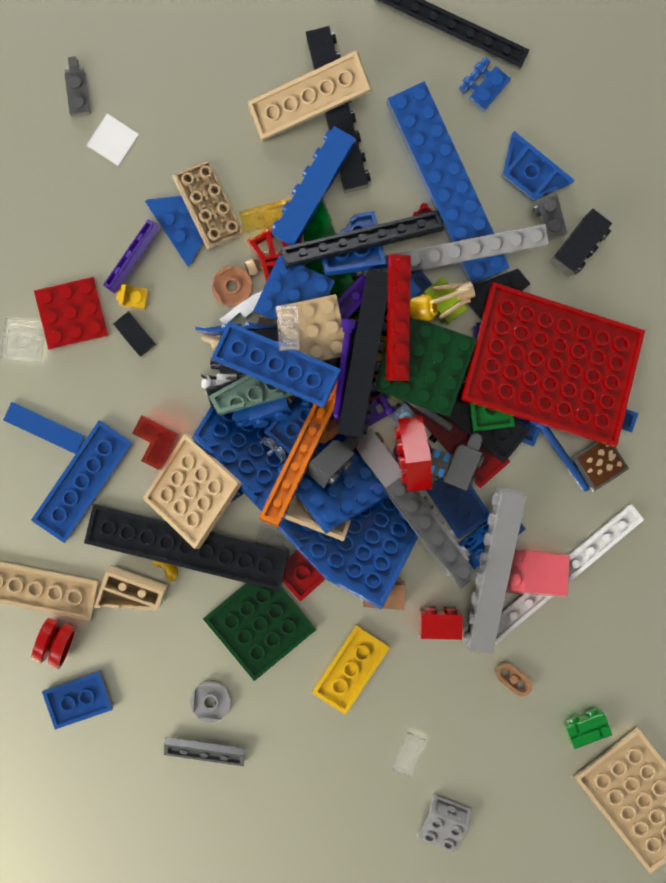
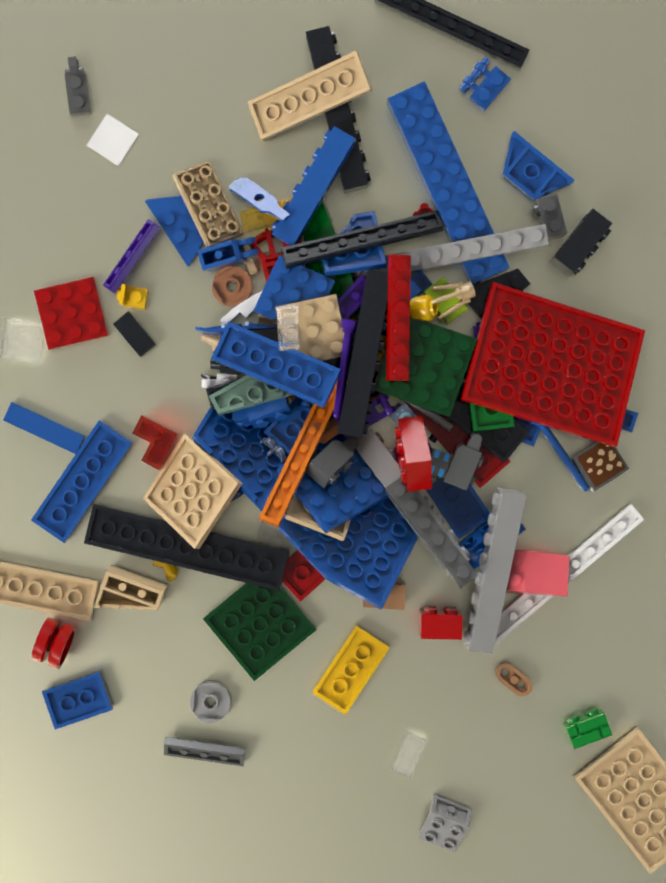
(226, 254): none -> blue hinge
(252, 193): none -> piece

